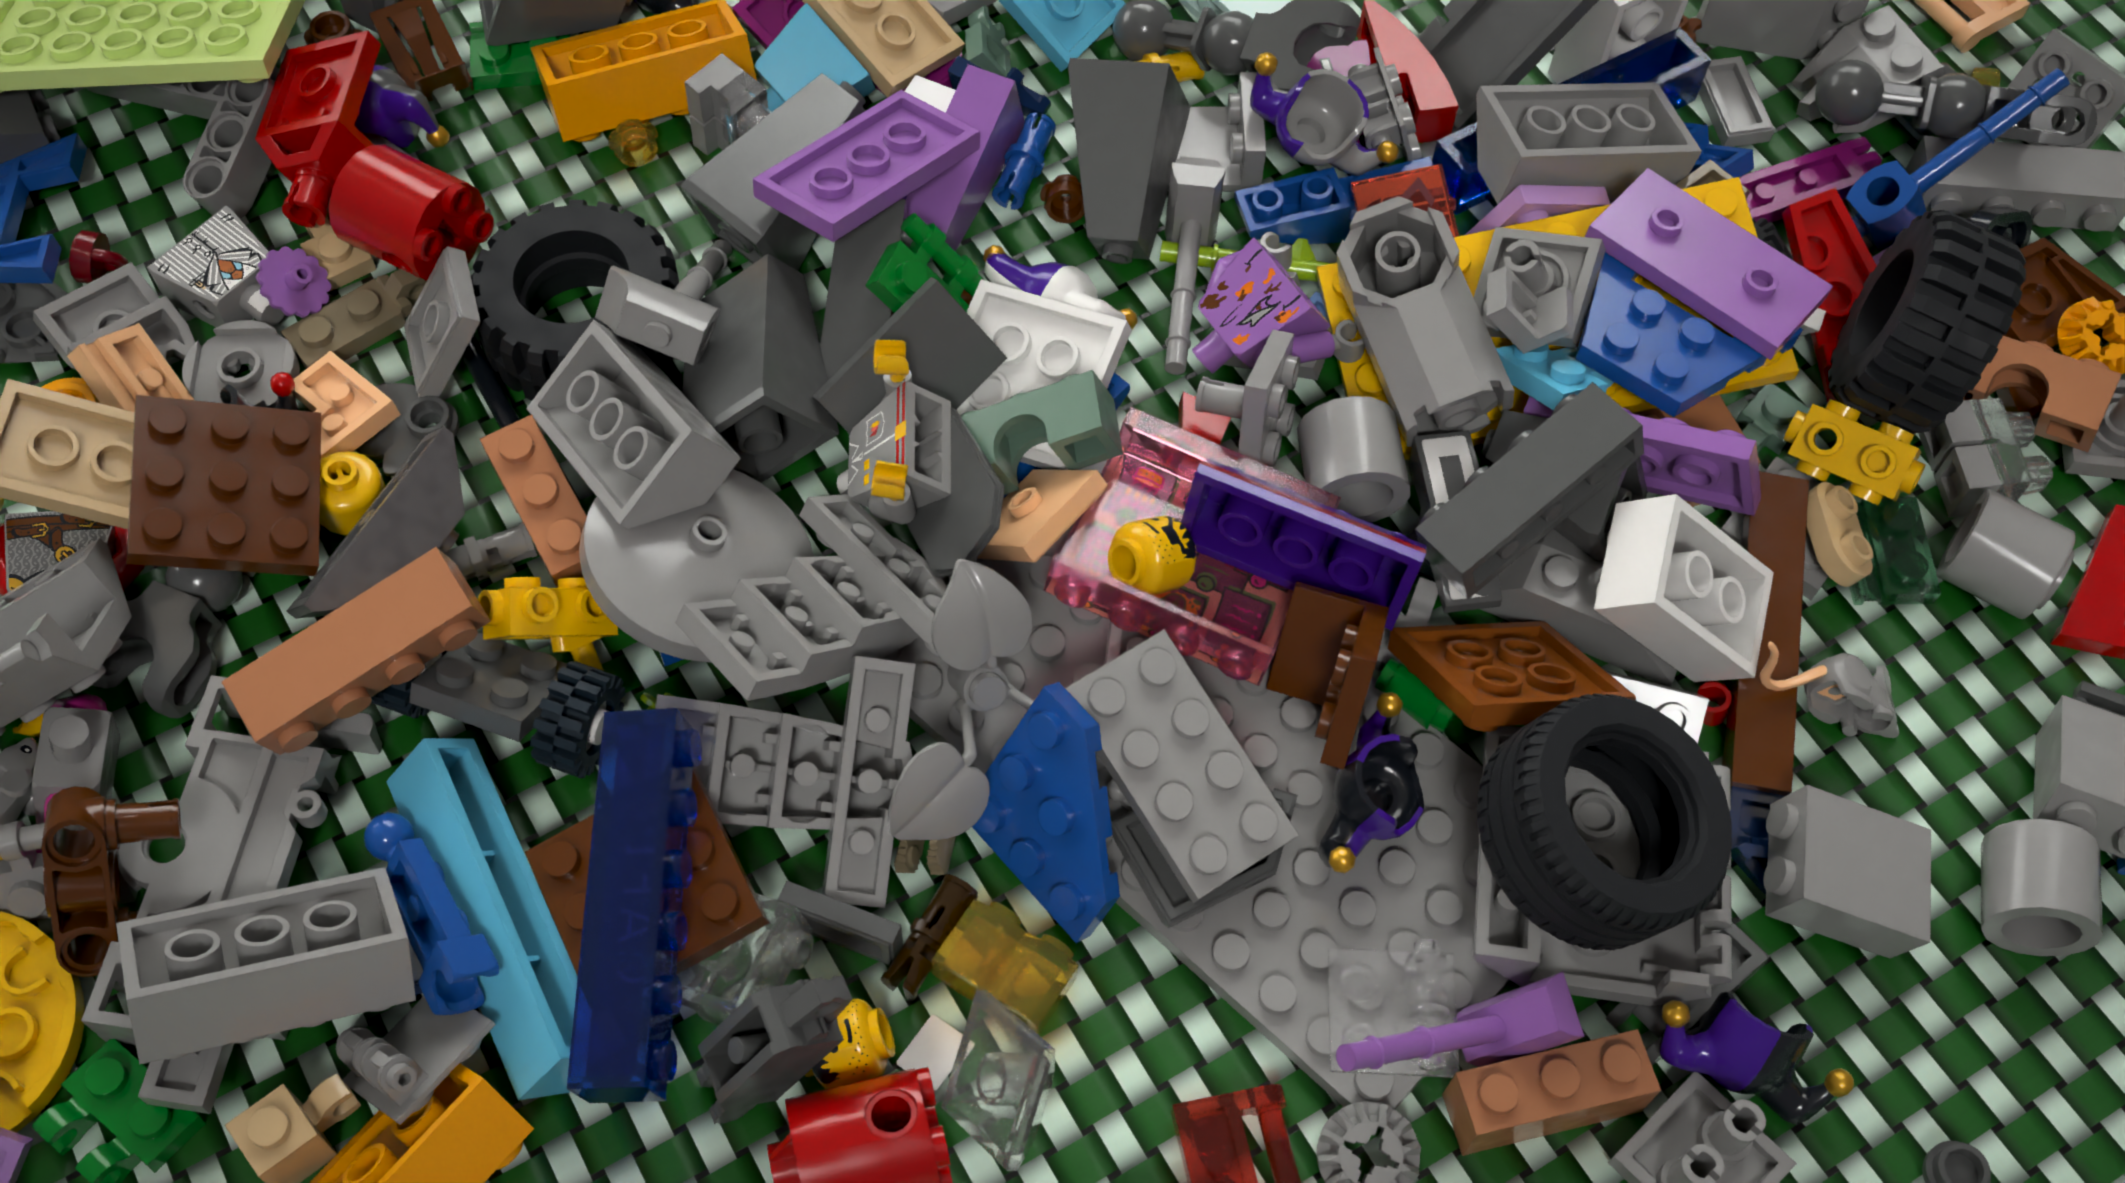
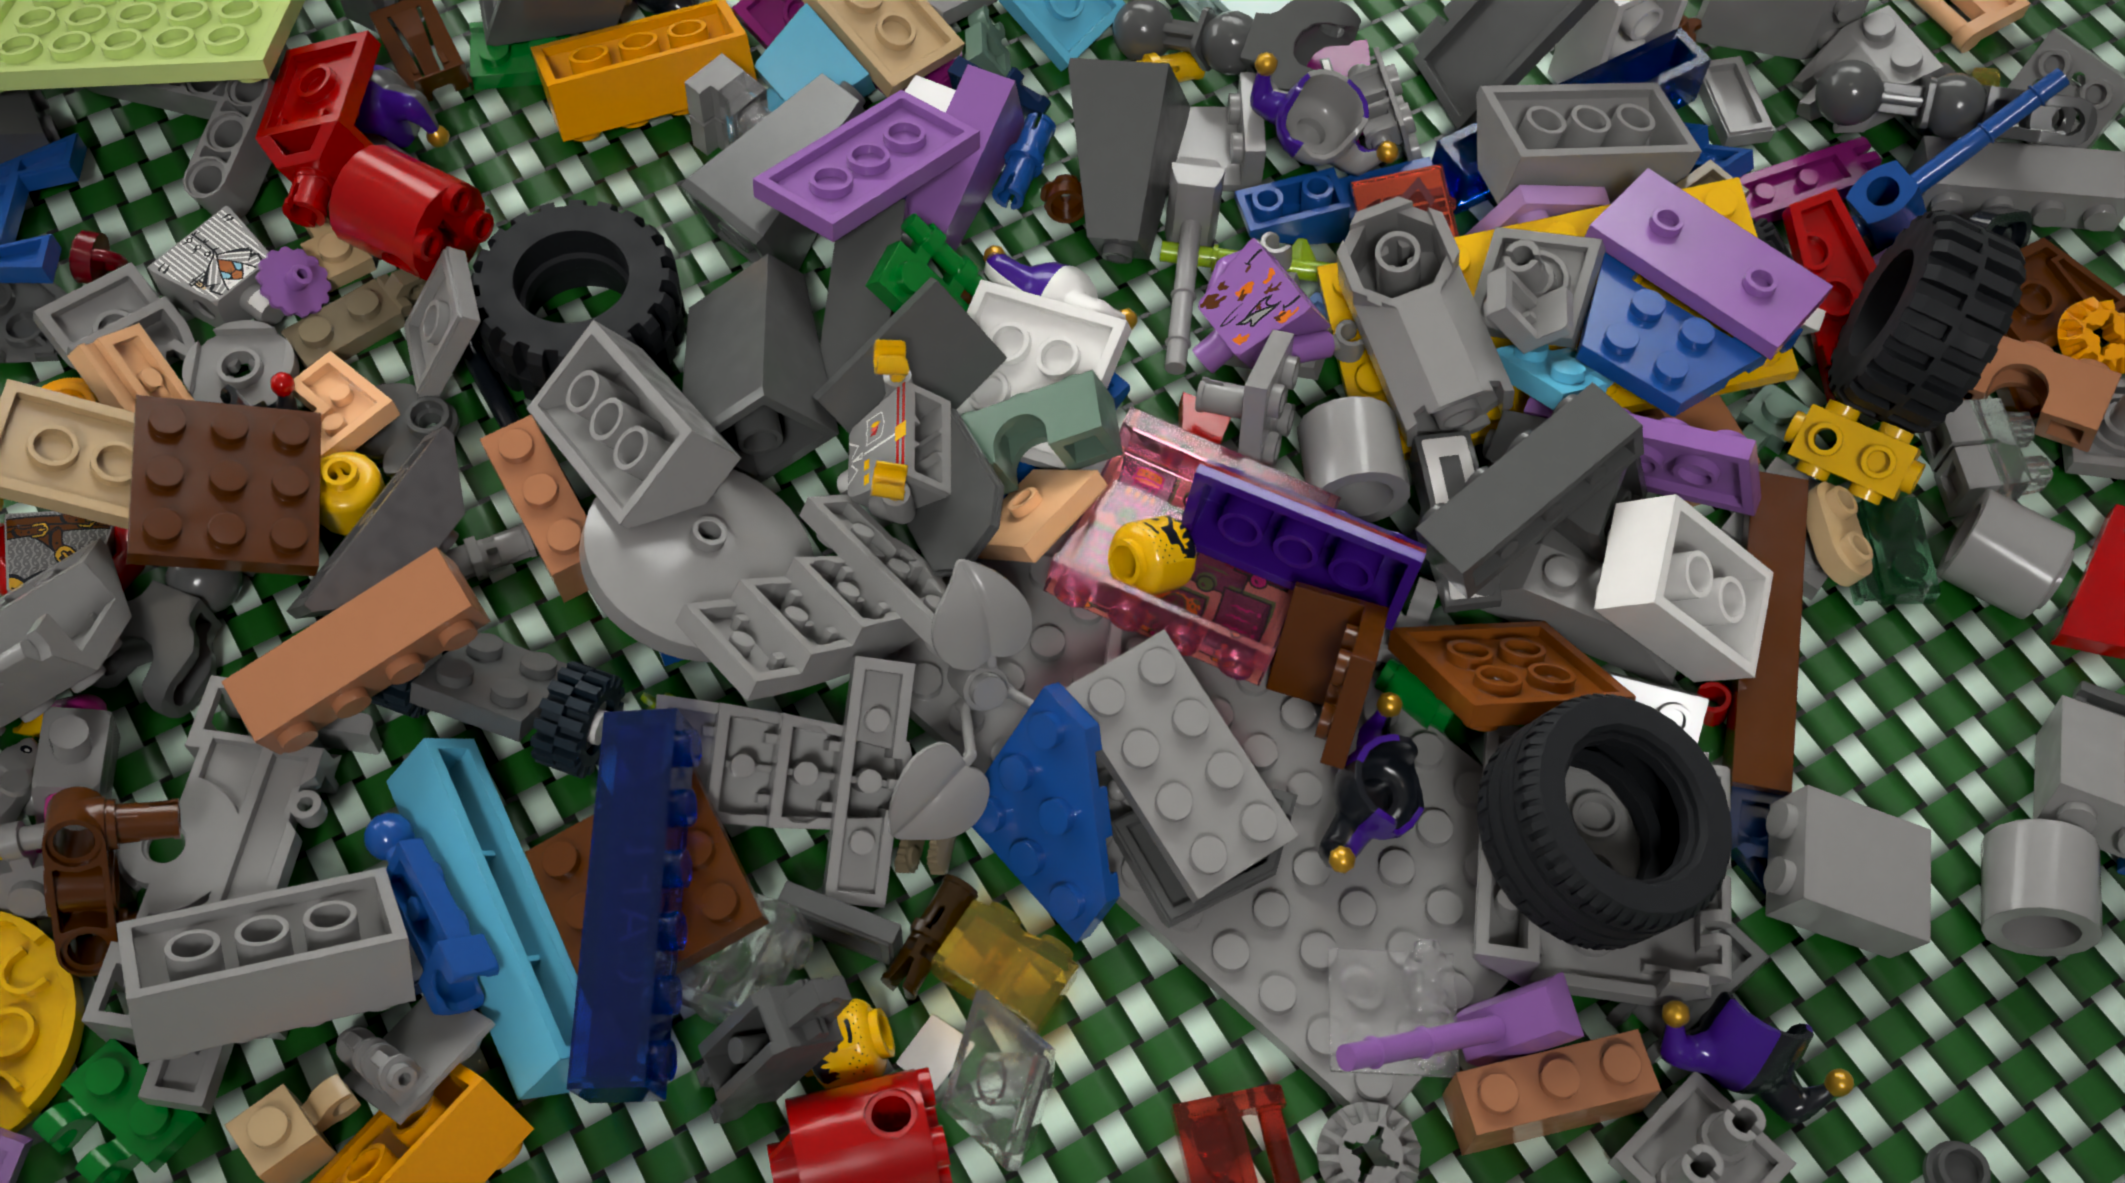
(328, 26): reddish brown plate -> none
(536, 612): yellow brick -> none
(634, 142): clear yellow plate -> none
(663, 317): light grey piece -> none
(1420, 75): slope -> none
(1843, 692): light grey animal -> none

